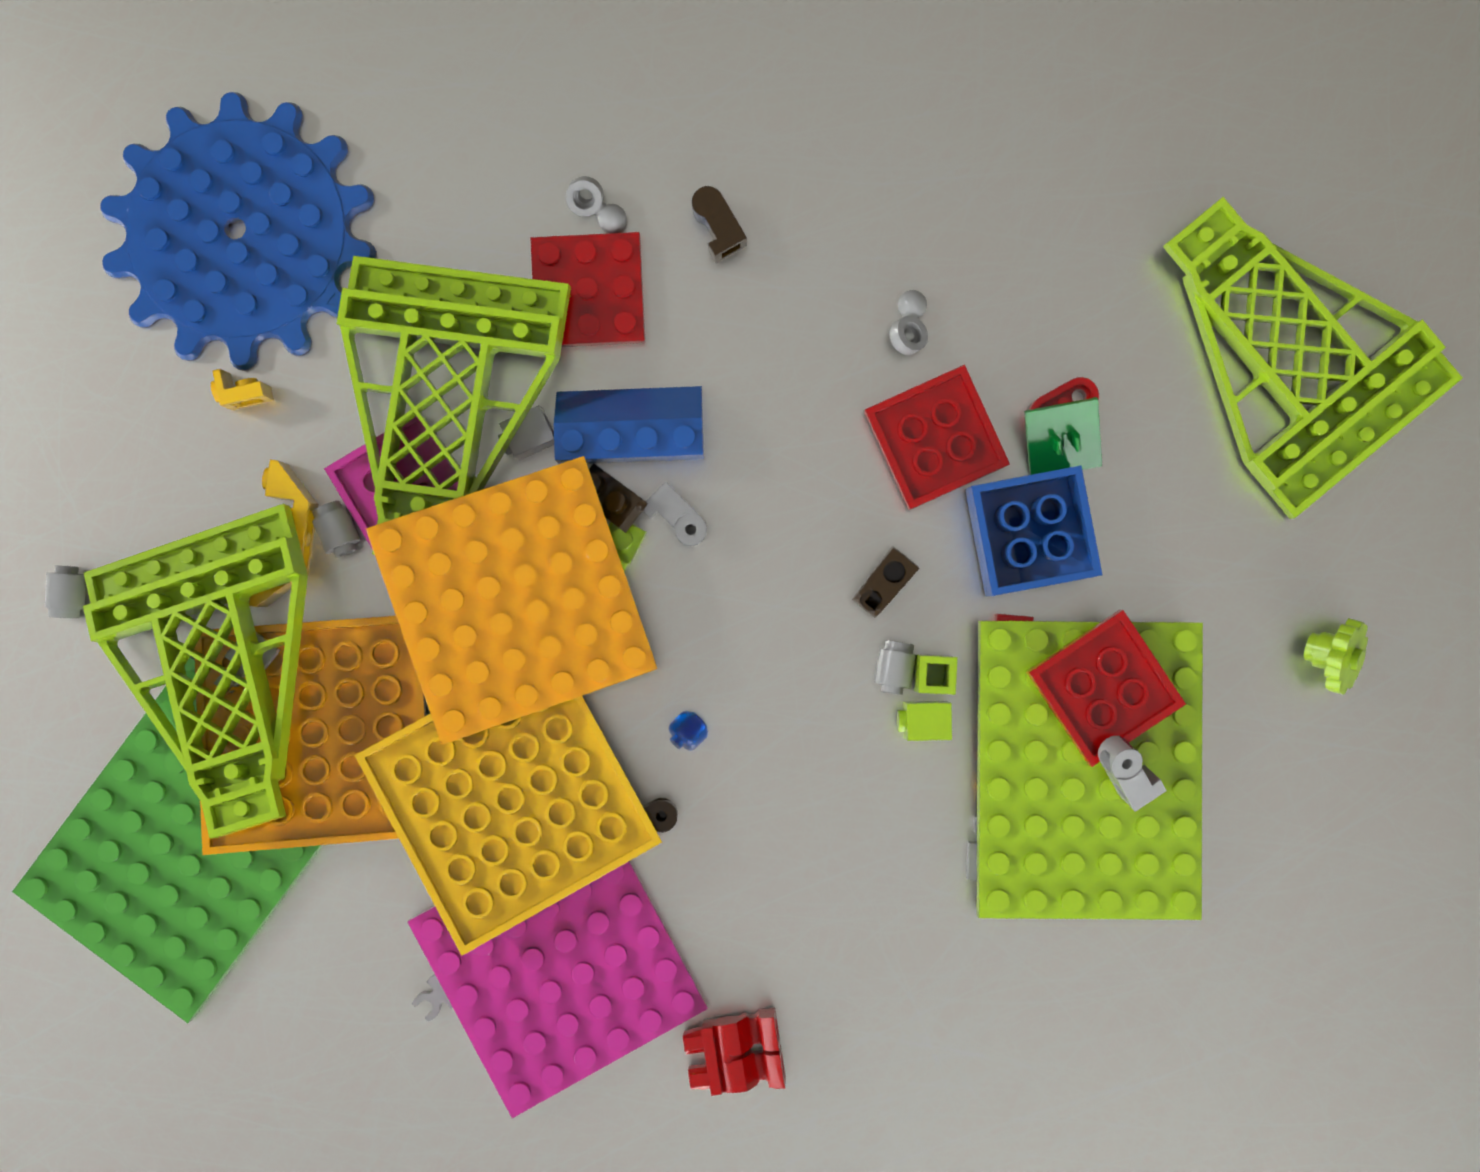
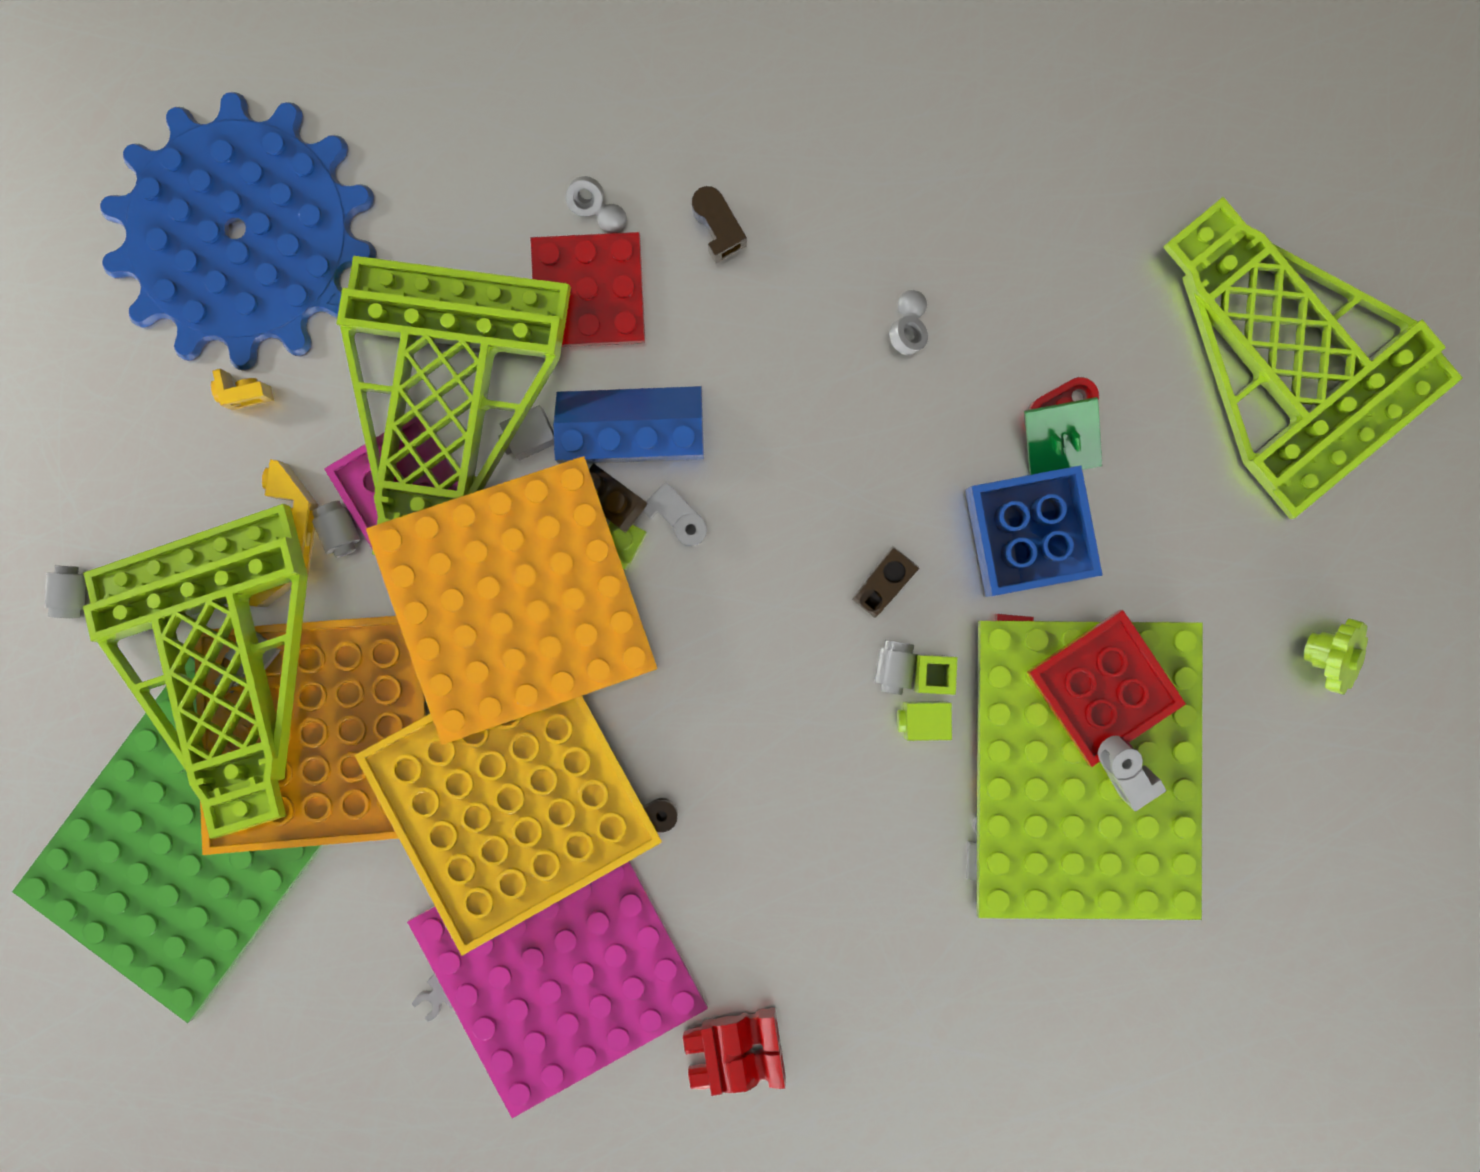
(687, 731): clear blue piece -> none
(936, 437): red plate -> none

